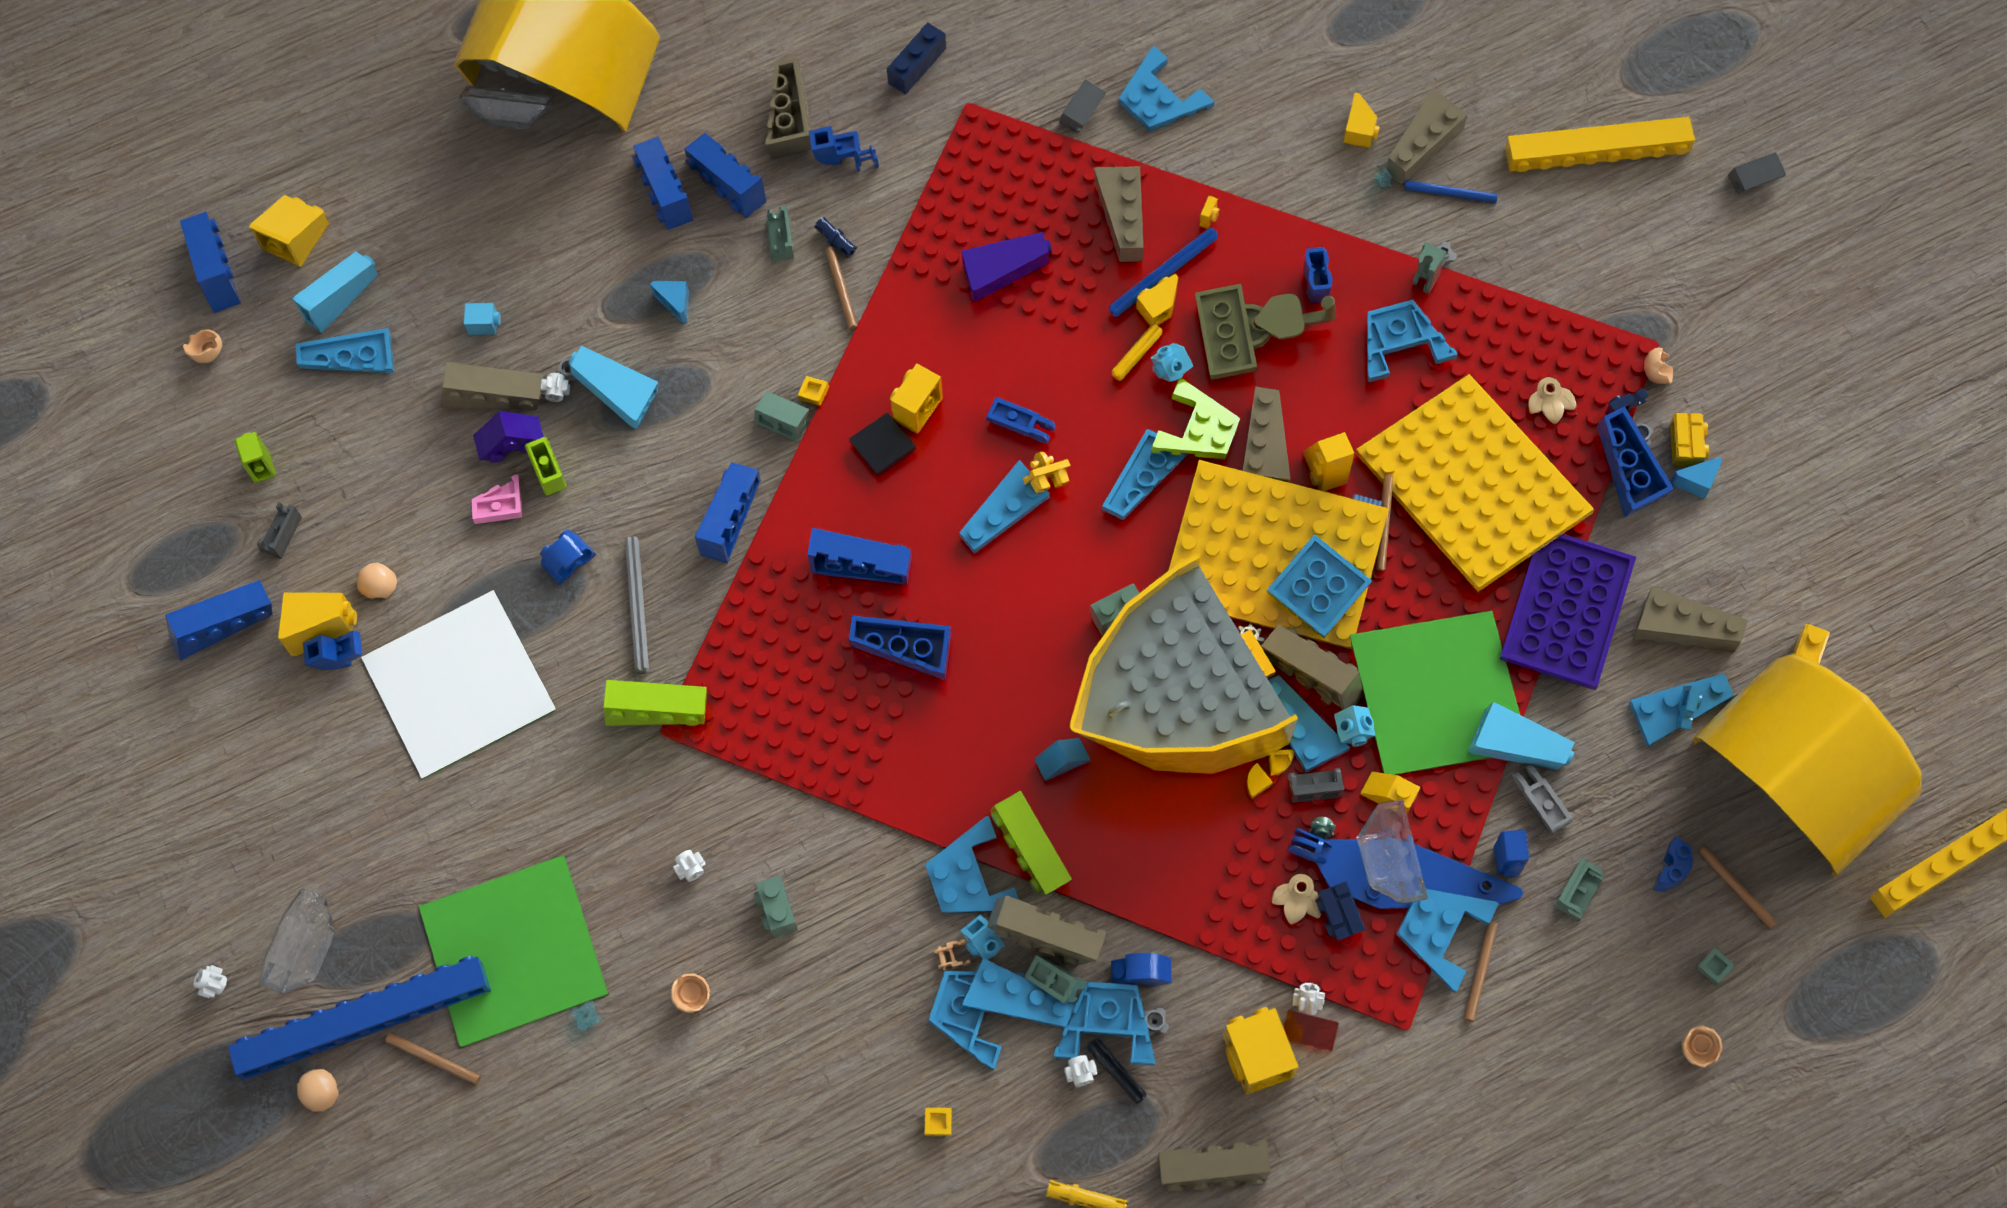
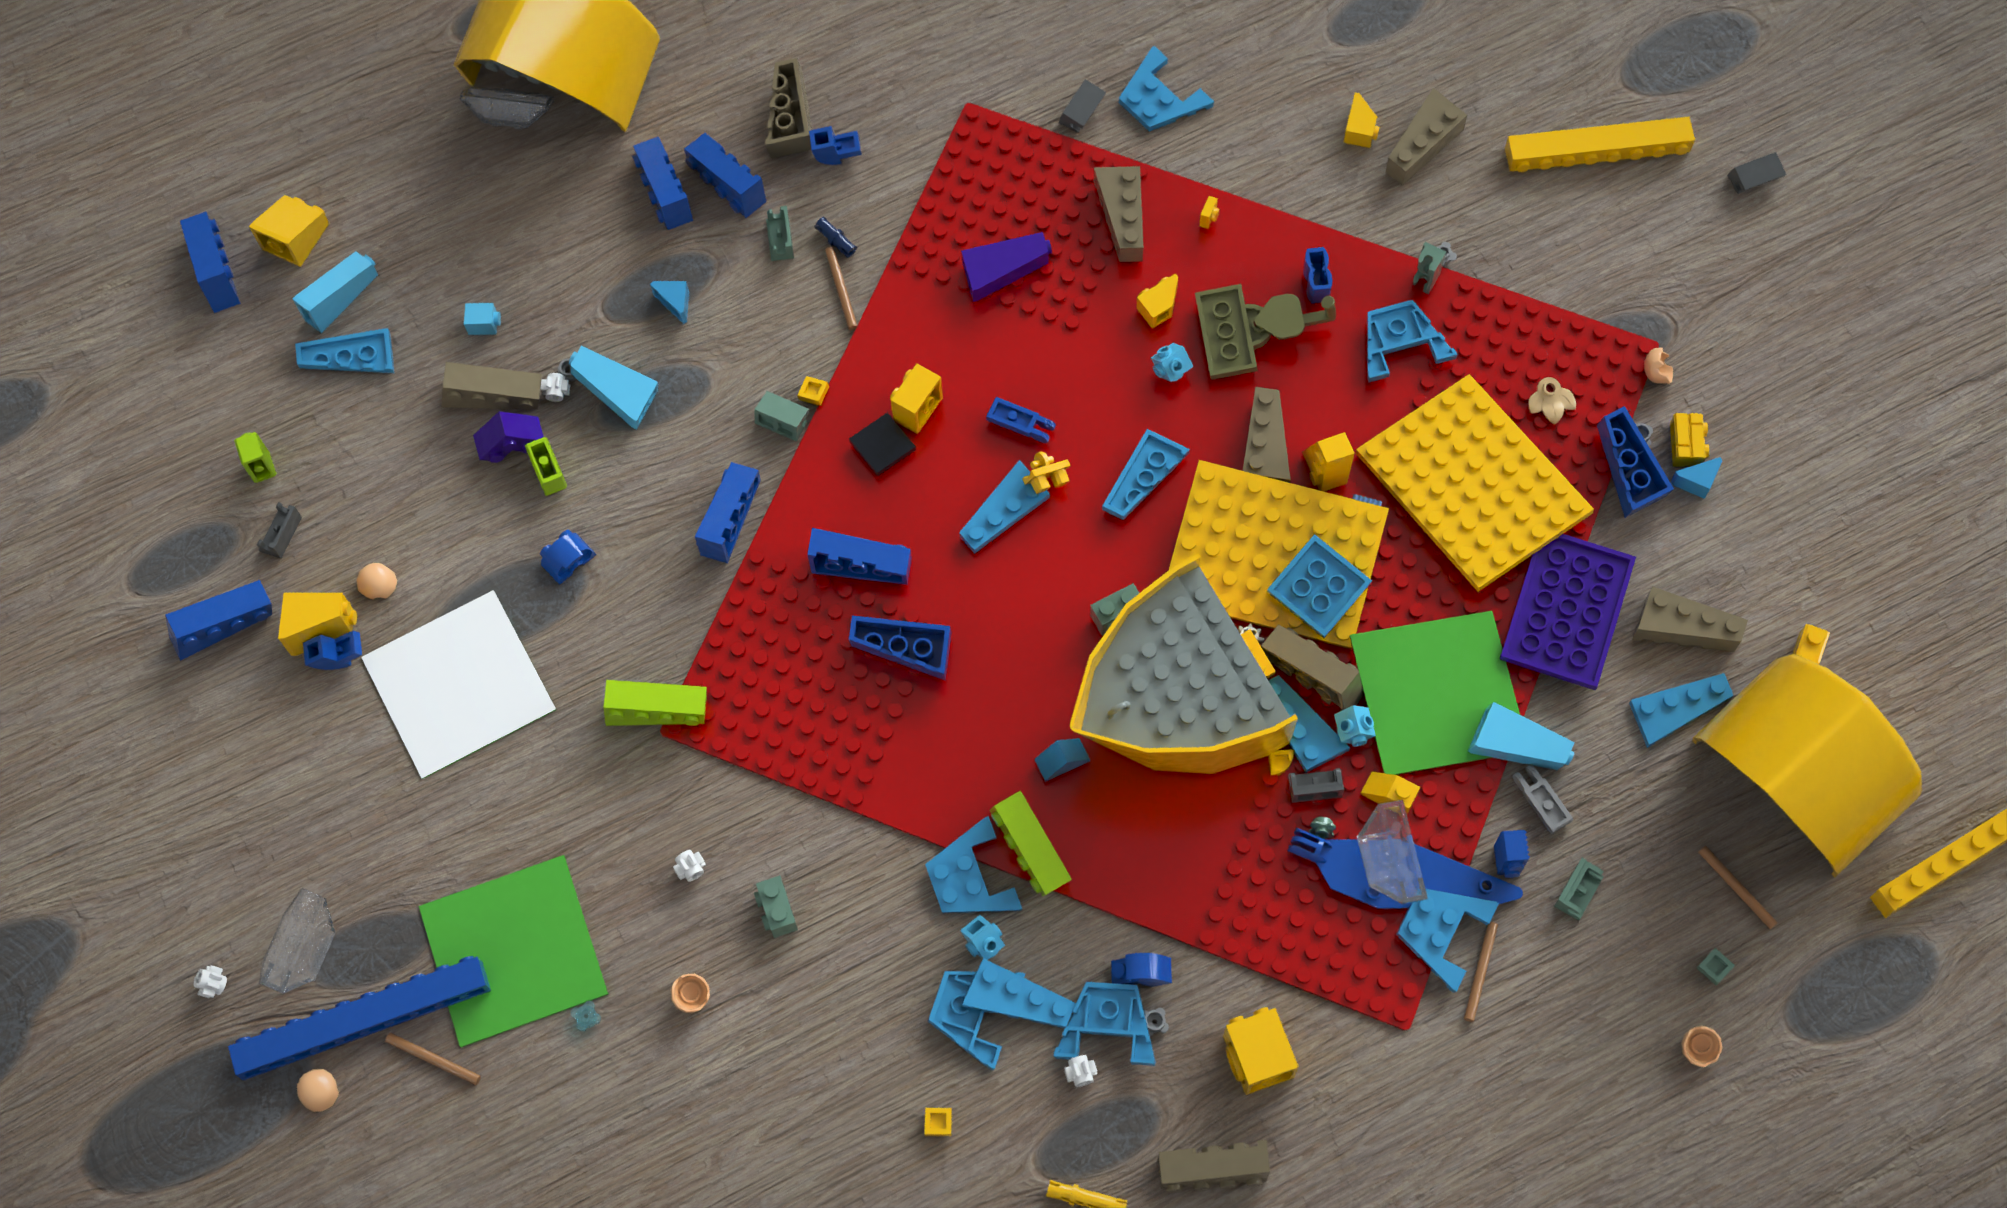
(203, 346): light nougat hair -> none
(498, 503): bright pink wing -> none
(637, 605): light grey axle -> none
(857, 159): blue piece -> none
(916, 58): dark blue brick -> none
(949, 948): light nougat piece -> none
(1045, 932): dark tan wedge -> none
(1055, 979): sand green hinge -> none
(1116, 1070): black axle -> none
(1136, 352): yellow axle -> none
(1163, 271): blue axle -> none
(1208, 430): wing -> none
(1257, 781): yellow tile -> none
(1297, 902): tan plate -> none
(1308, 998): white gear -> none
(1310, 1030): clear red slope -> none
(1340, 911): dark blue brick -> none
(1383, 177): clear light blue plate -> none
(1386, 502): medium nougat bar -> none
(1451, 191): blue bar -> none
(1628, 401): dark blue plate -> none
(1679, 865): blue cylinder -> none
(1689, 702): dark azure plate -> none

